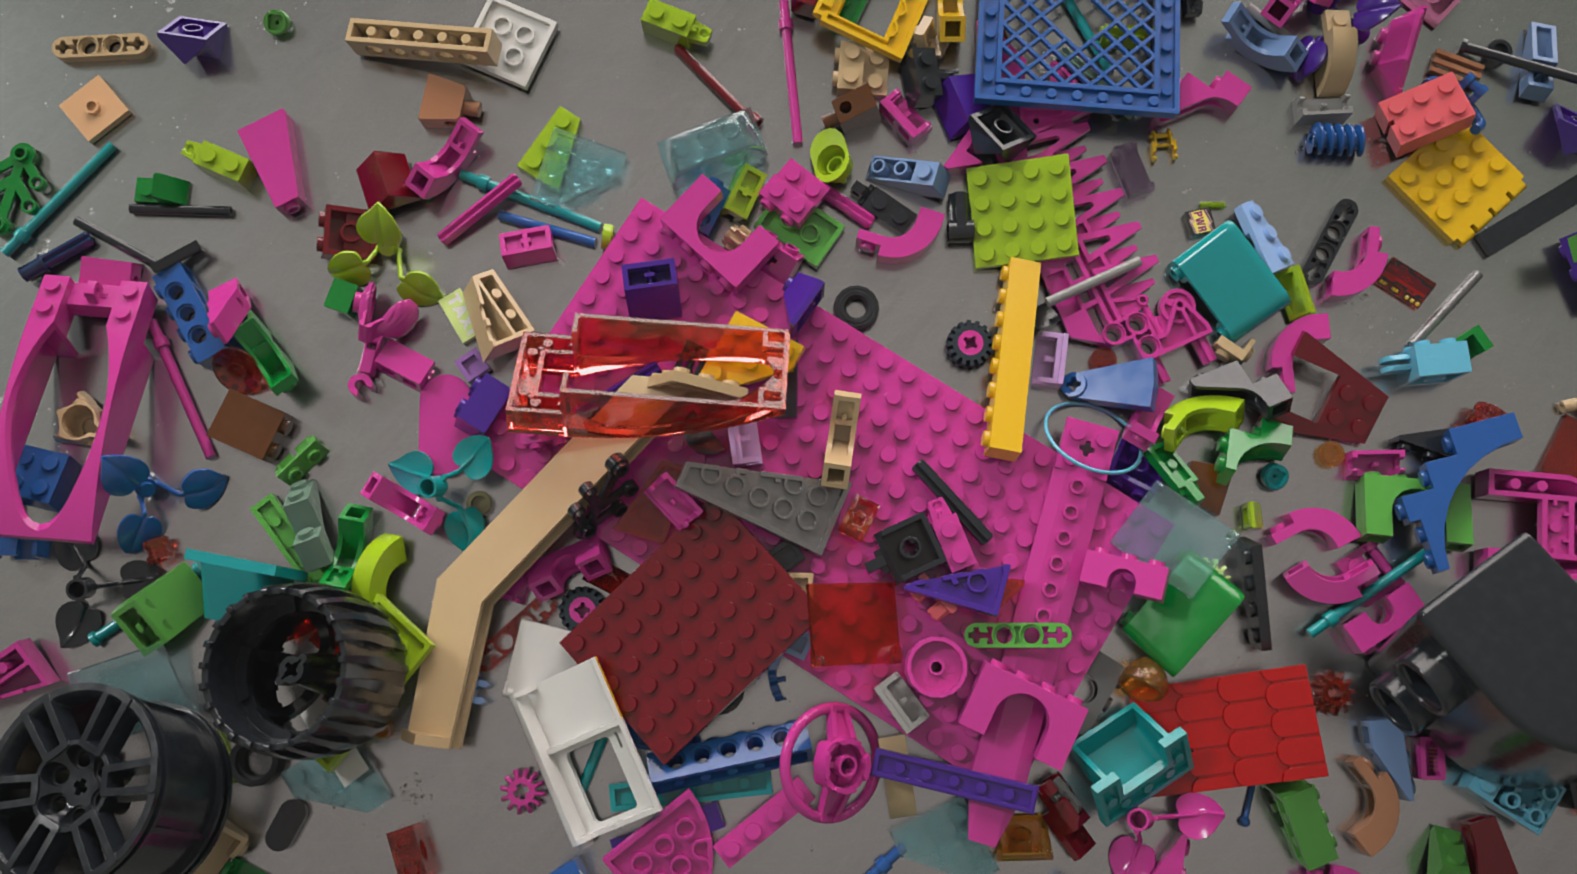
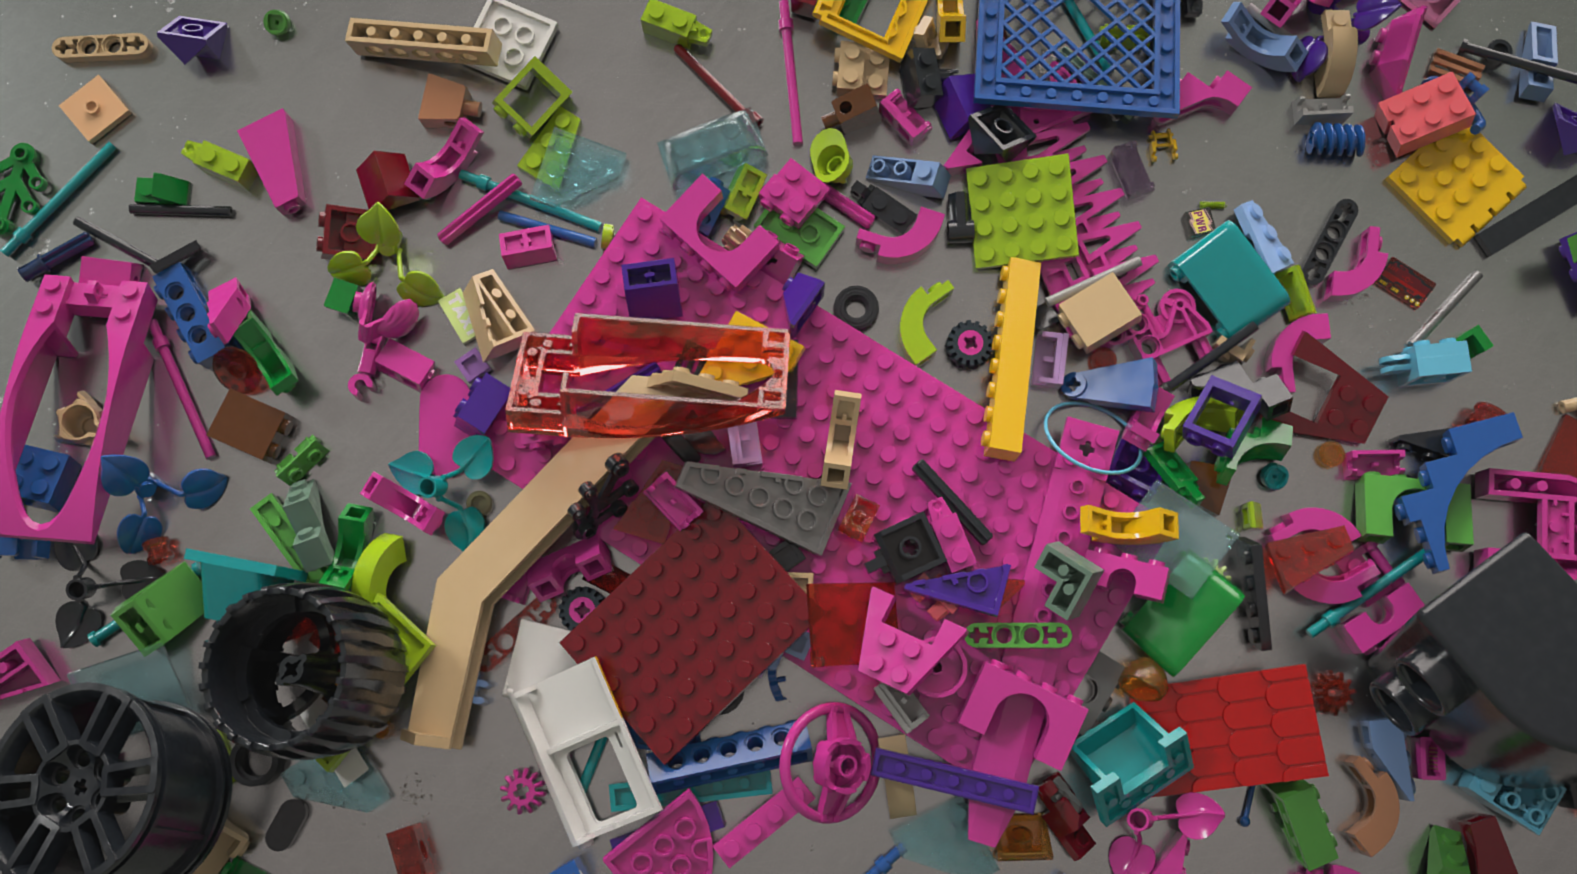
(551, 81): none -> lime window
(682, 448): none -> black tyre
(897, 656): none -> dark pink wing
(912, 337): none -> lime arch
(1074, 577): none -> sand green brick
(1099, 313): none -> tan brick
(1130, 528): none -> yellow arch
(1212, 356): none -> black bar
(1228, 394): none -> dark purple window
(1306, 555): none -> clear red wing

